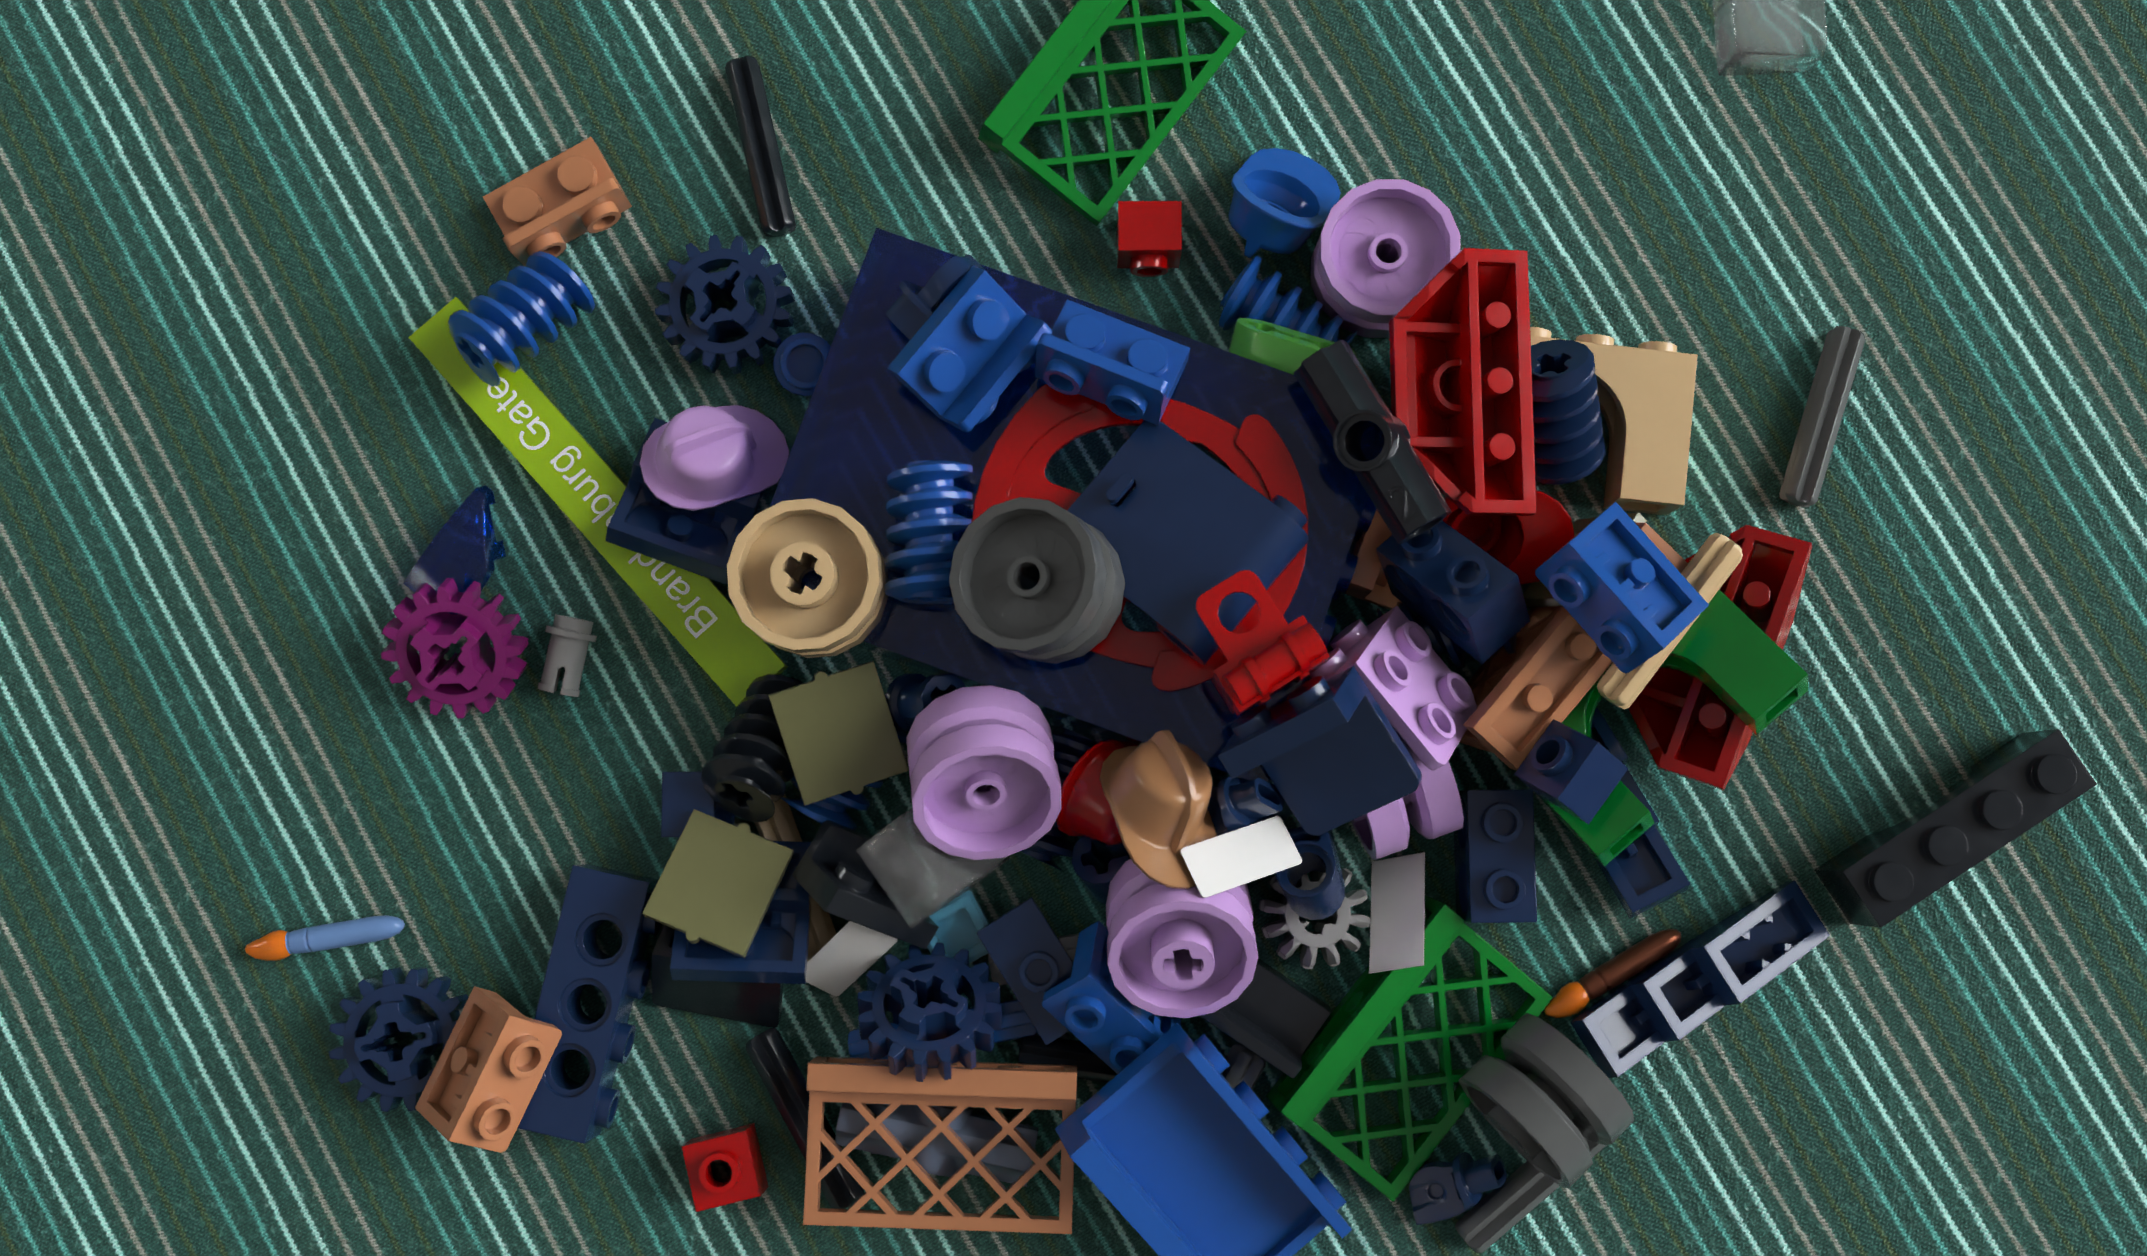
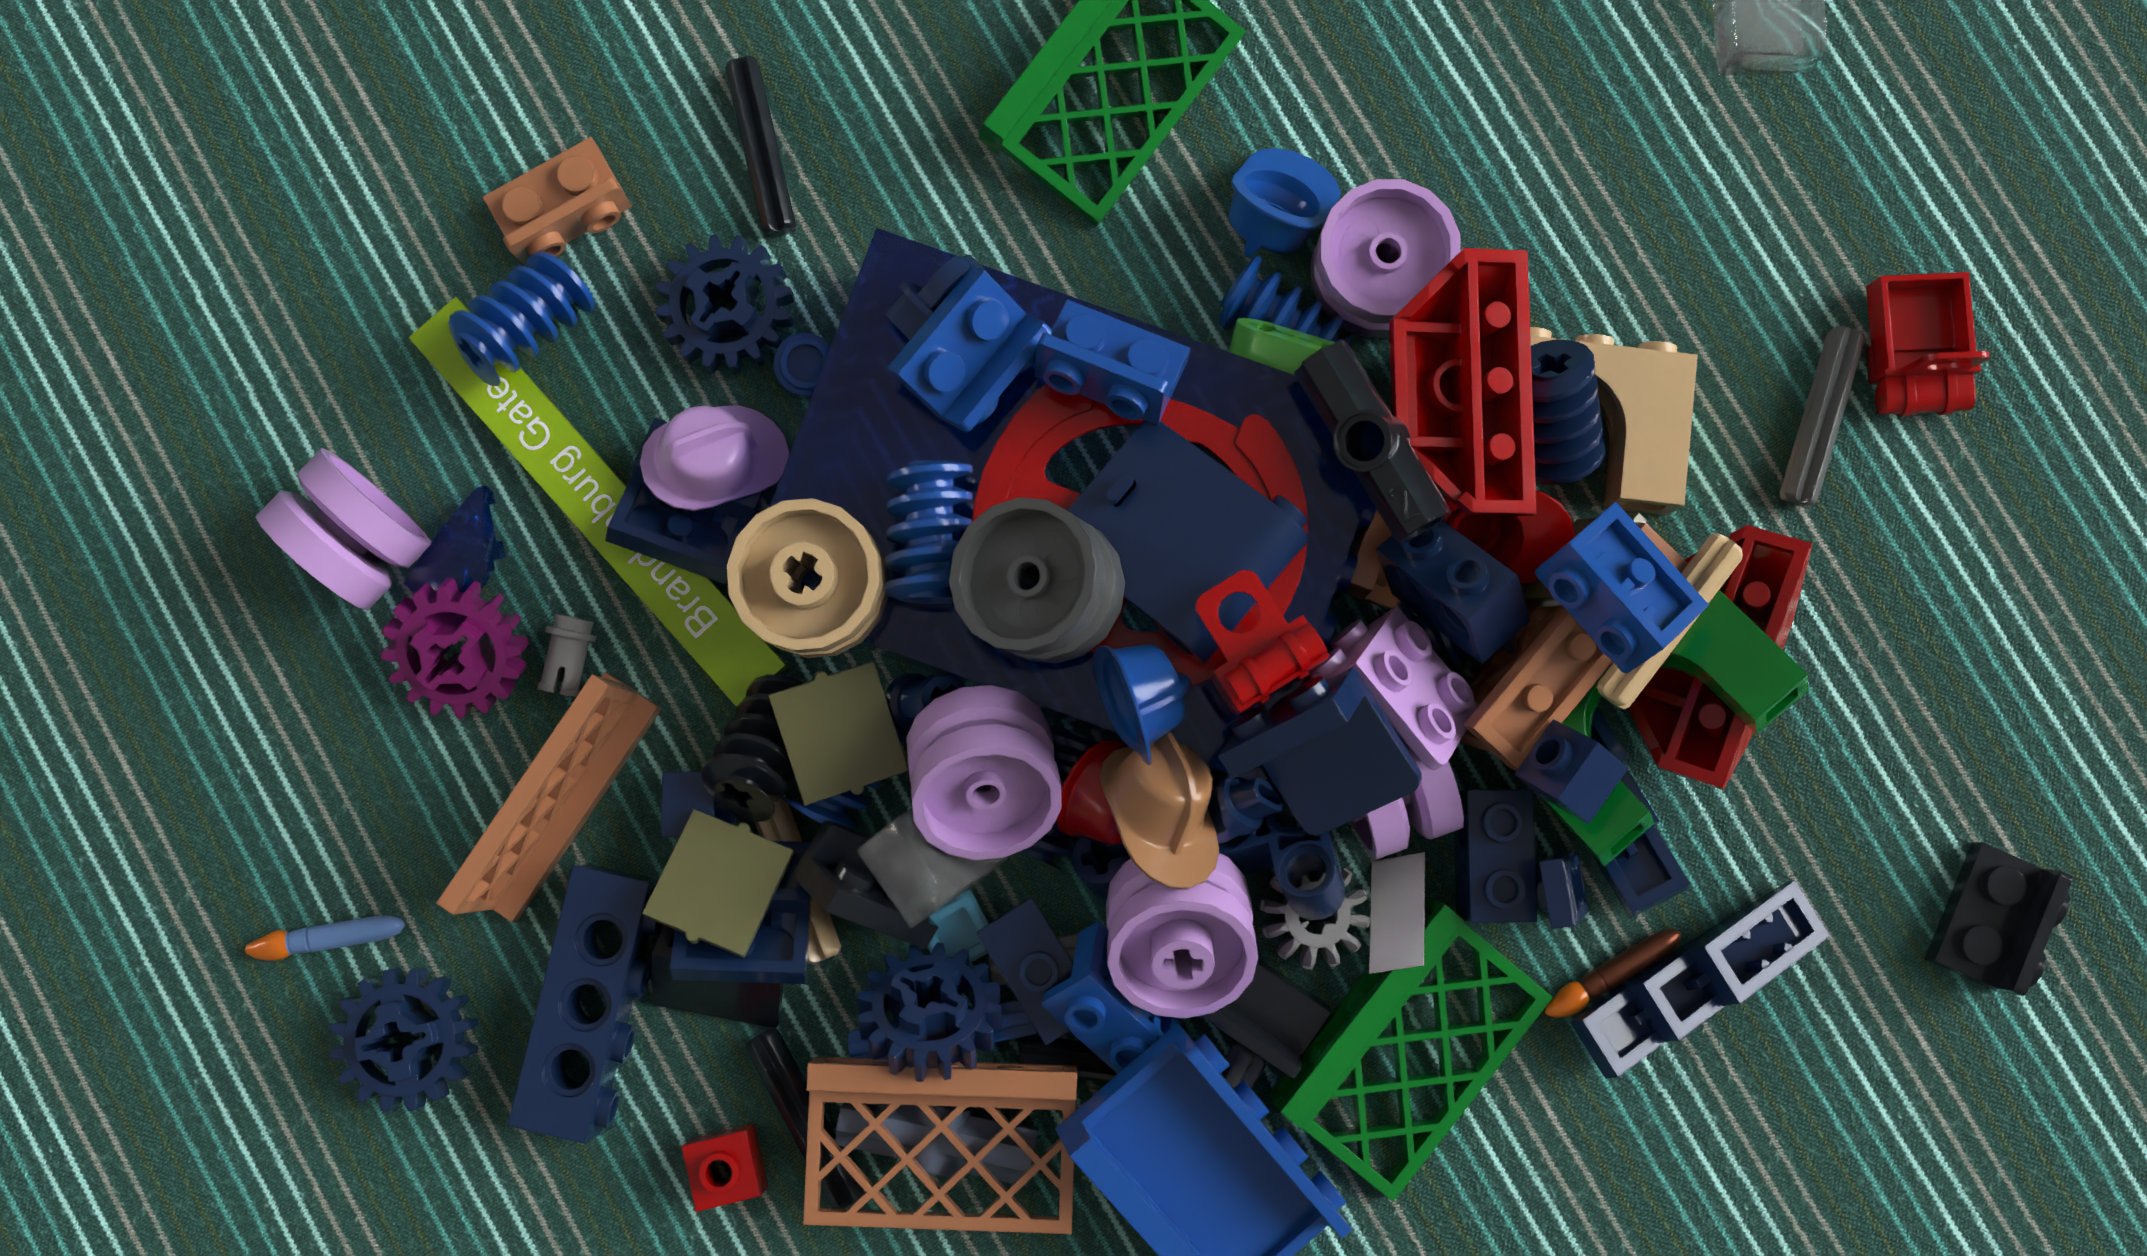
(343, 530): none -> lavender wheel
(487, 1072): nougat bracket -> none
(552, 800): none -> nougat fence
(846, 957): white sticker -> none
(1140, 693): none -> blue piece
(1149, 236): red plate -> none
(1241, 856): white sticker -> none
(1450, 1188): dark blue piece -> none
(1508, 1205): dark grey axle -> none
(1547, 1099): dark grey wheel -> none
(1562, 889): none -> dark blue plate
(1922, 344): none -> red piece
(1991, 808): black arch -> none
(2000, 920): none -> black bracket

